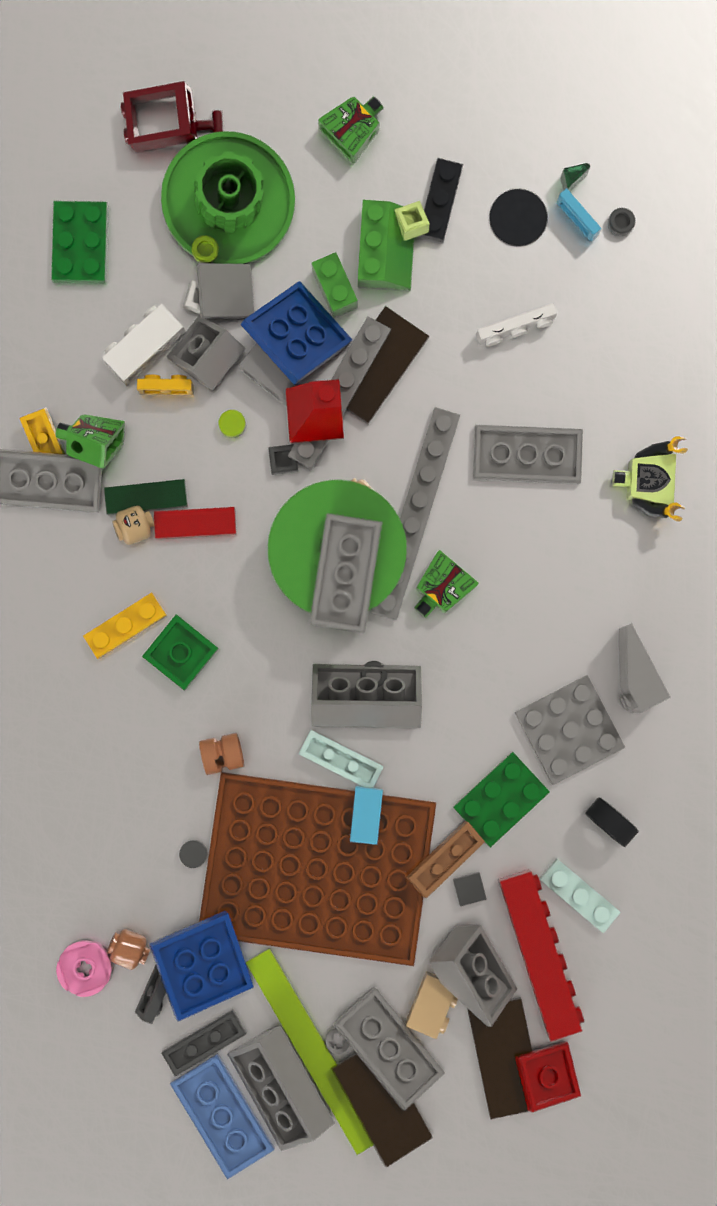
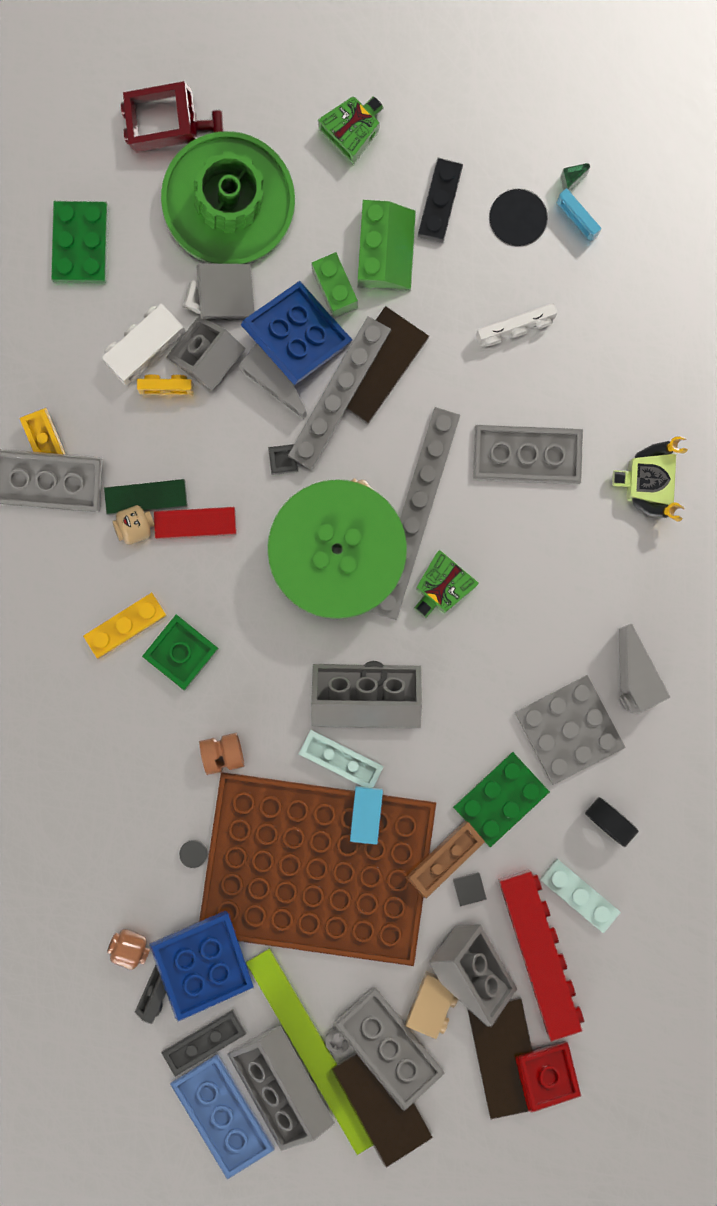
(70, 960): bright pink plate -> none
(92, 439): bright green torso -> none
(205, 249): lime tile -> none
(232, 423): lime tile -> none
(315, 411): red slope -> none
(345, 573): light grey tile -> none
(412, 220): yellowish green slope -> none
(621, 221): dark grey tile -> none

